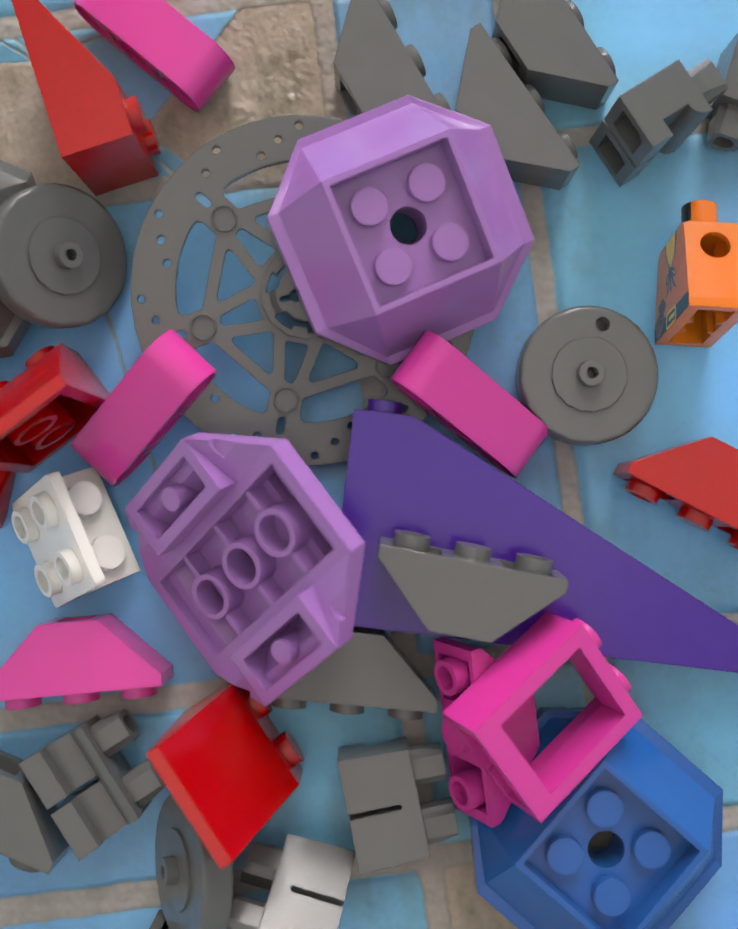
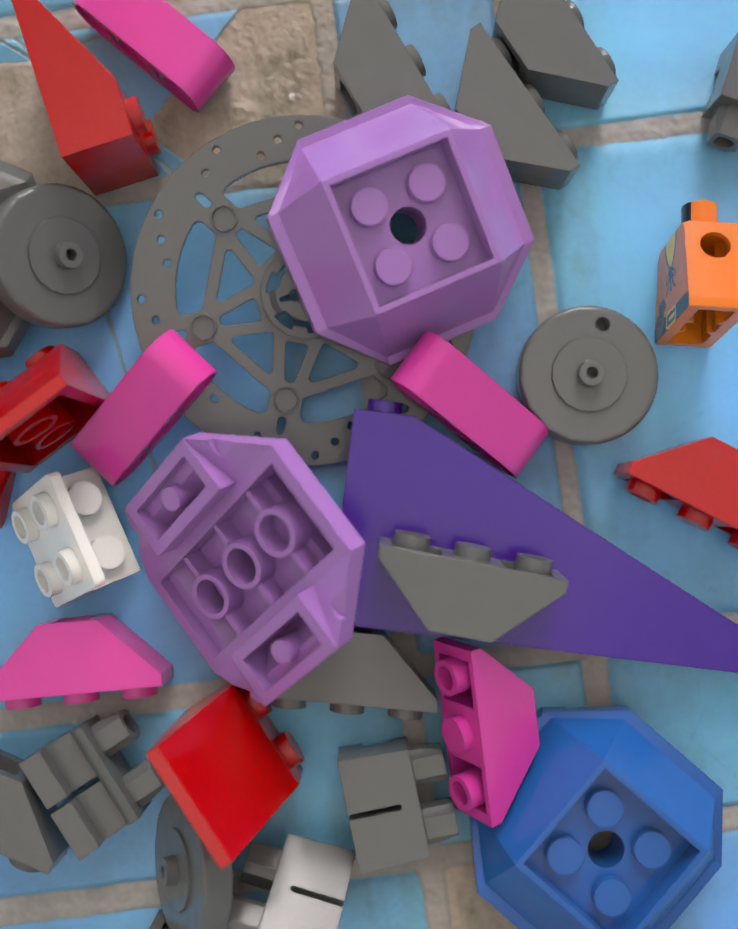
(512, 681): dark pink window -> none
(656, 117): dark grey hips -> none

